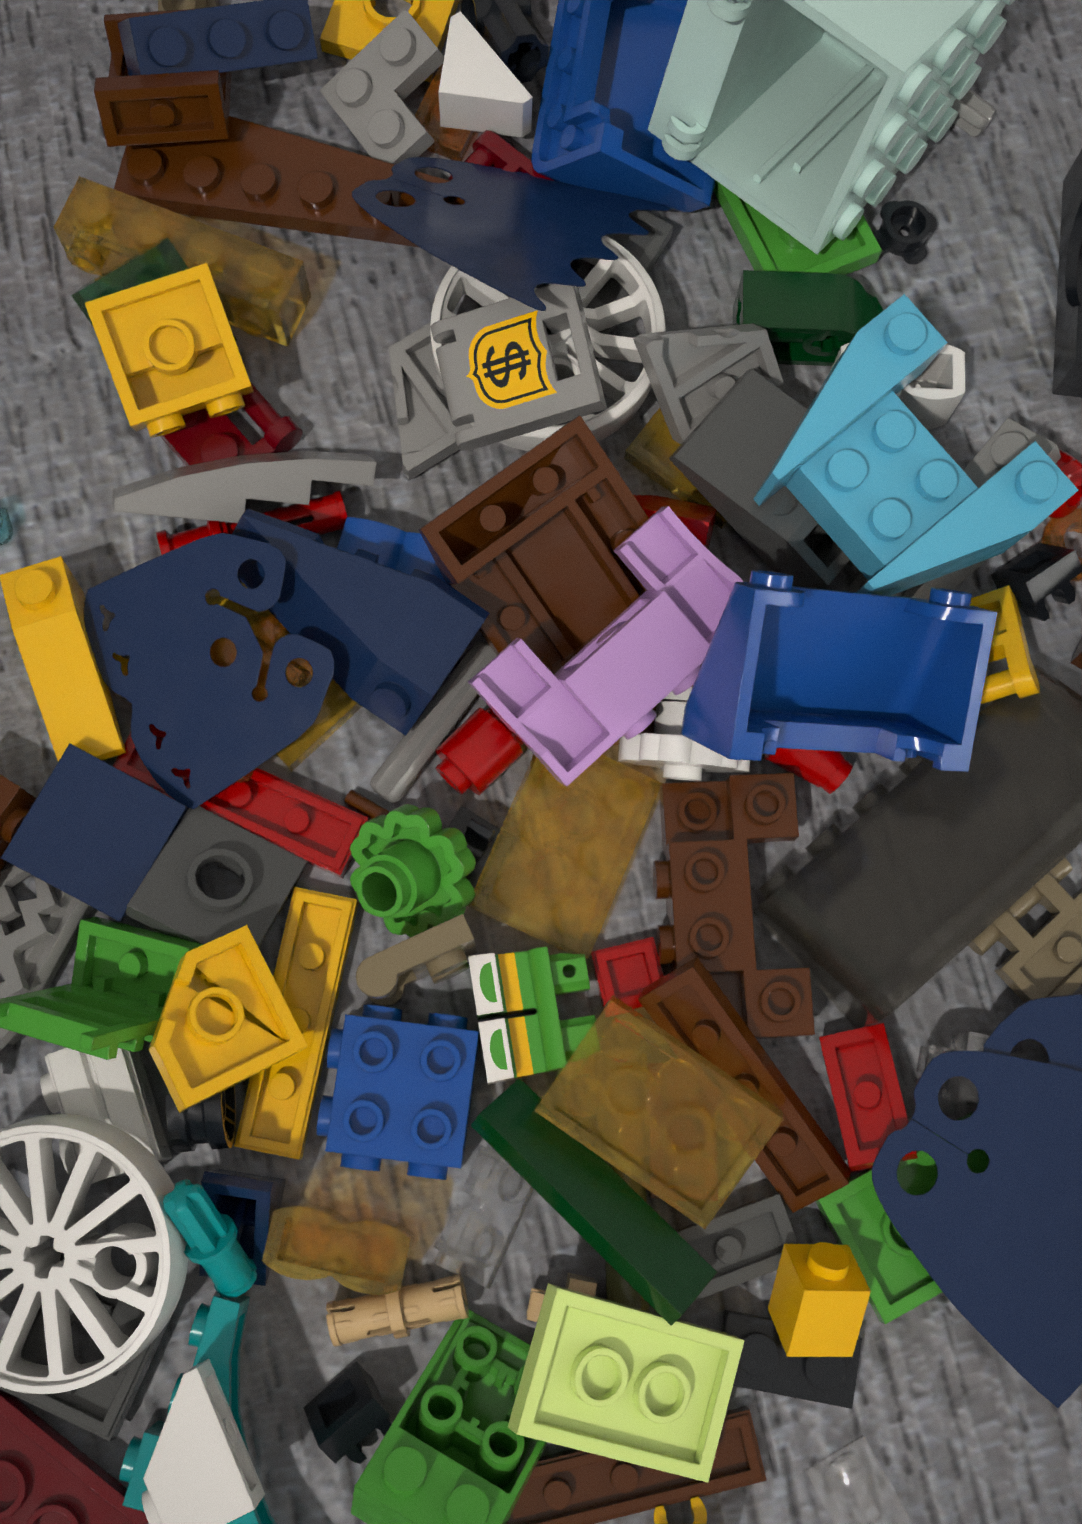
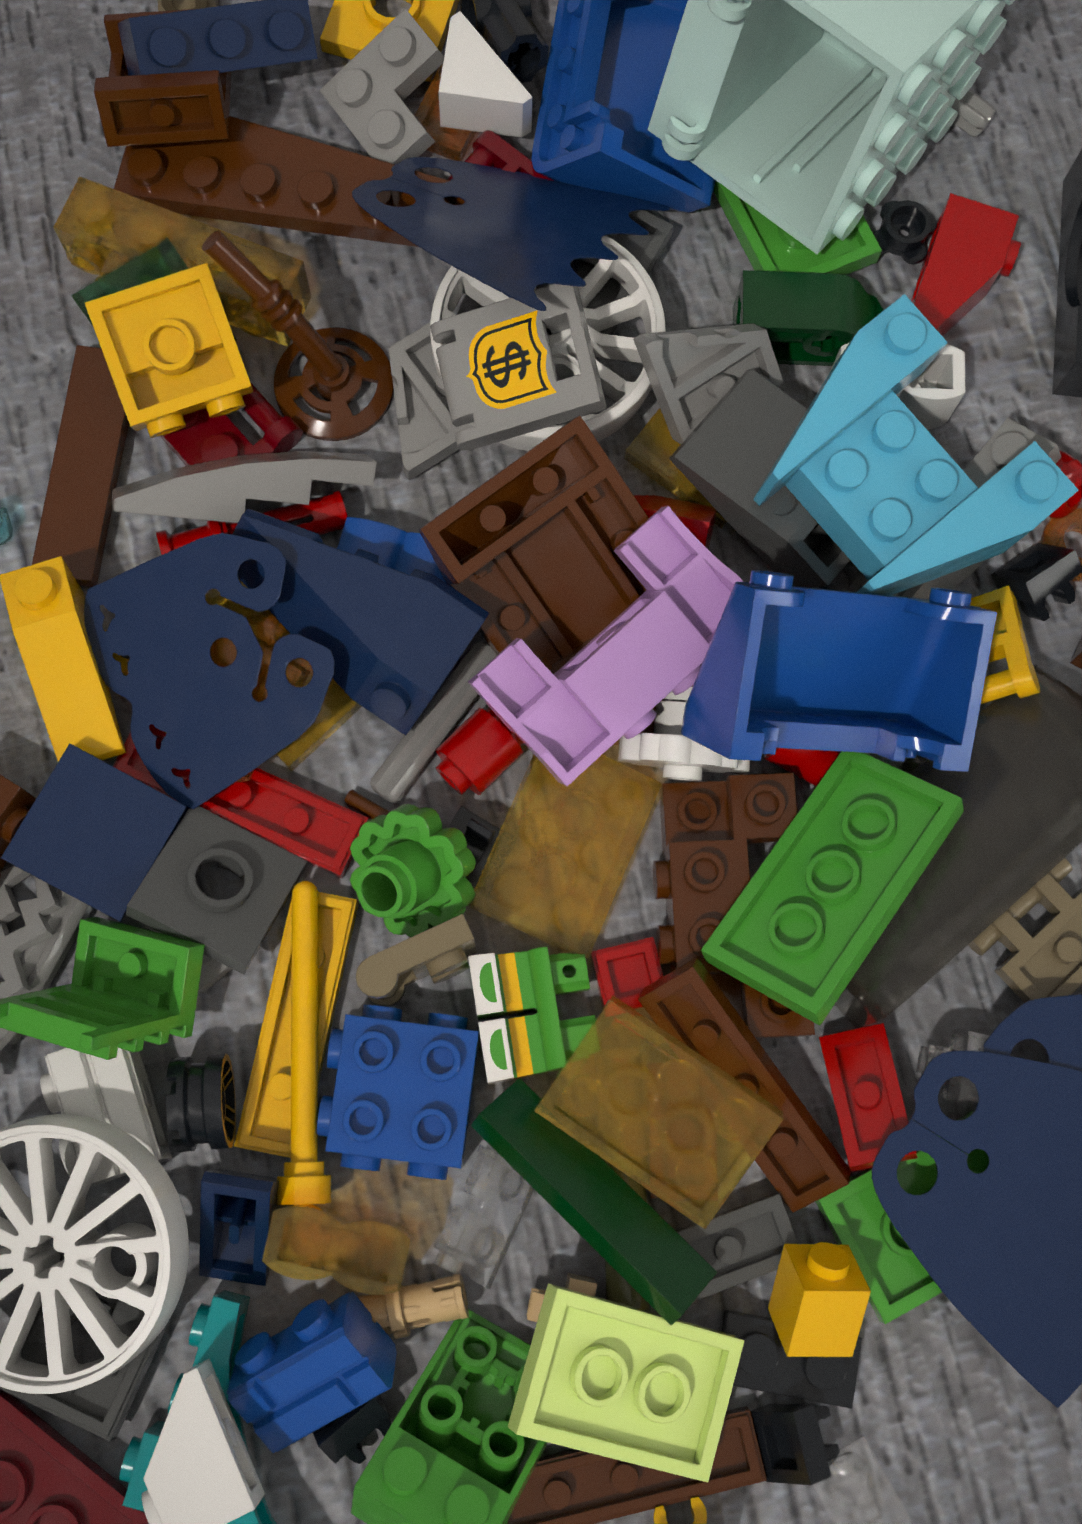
(84, 469): none -> reddish brown tile
(210, 1239): teal axle -> none
(221, 1020): yellow plate -> none
(304, 1175): none -> yellow piece
(311, 1371): none -> blue brick
(325, 365): none -> reddish brown dish
(793, 1443): none -> black tile
(833, 883): none -> bright green plate
(964, 260): none -> red slope

